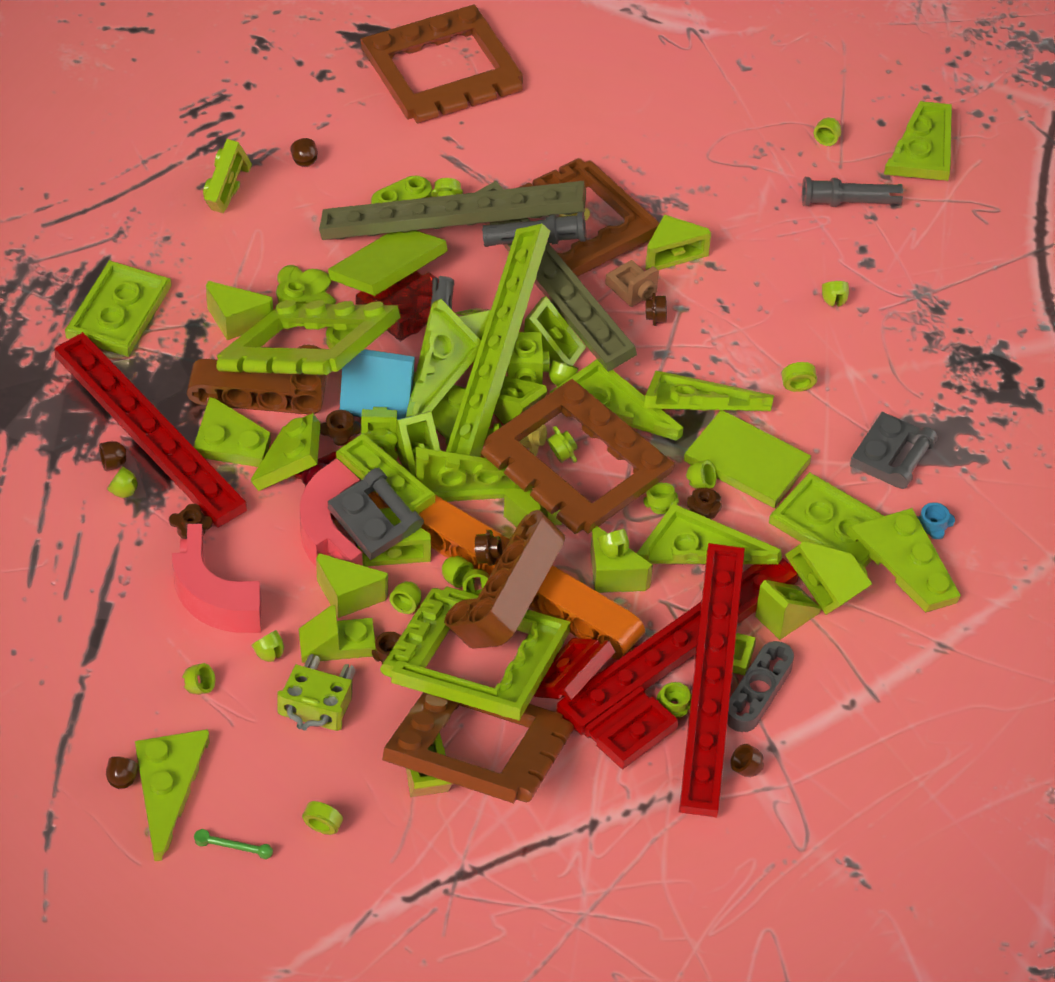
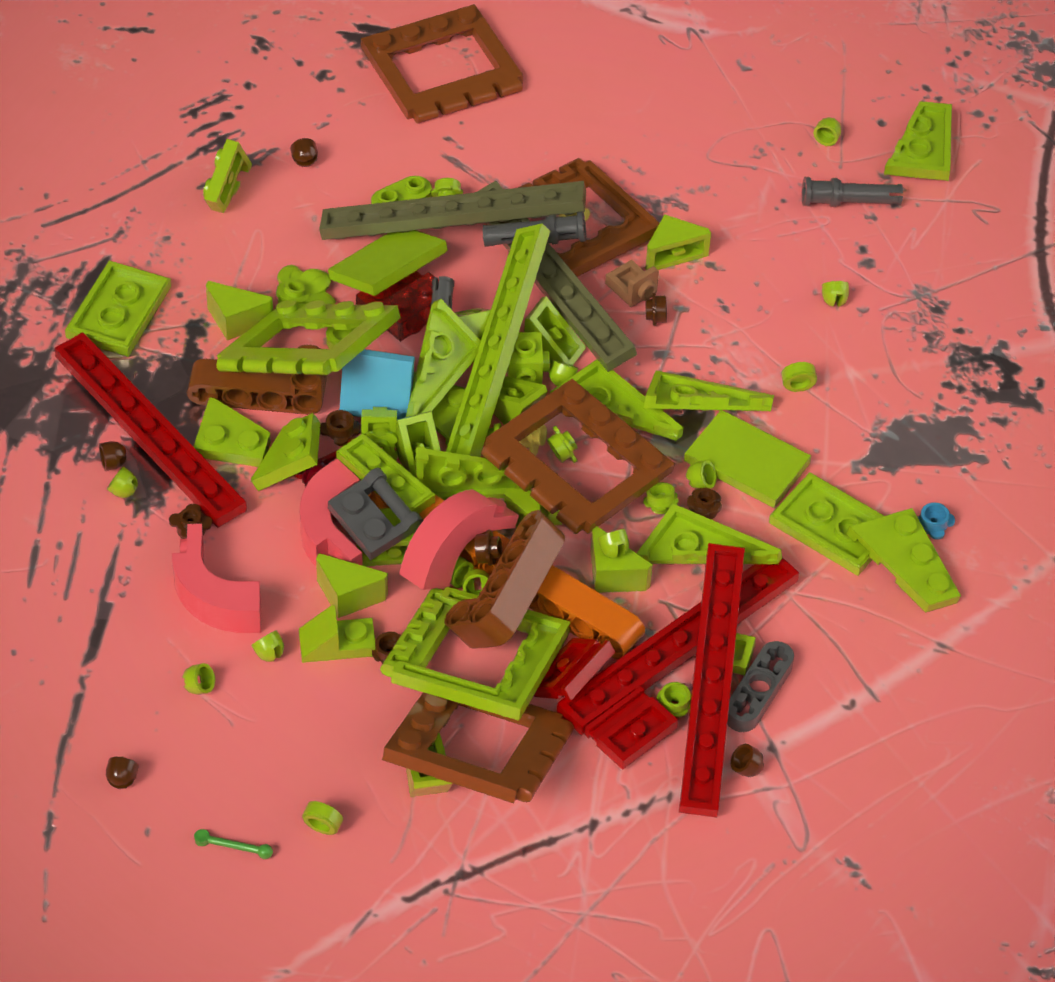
(166, 773): lime wing -> none
(316, 695): lime piece -> none
(405, 597): lime hinge -> none
(447, 531): none -> coral arch
(784, 607): lime slope -> none
(828, 574): lime slope -> none
(884, 444): dark grey plate -> none

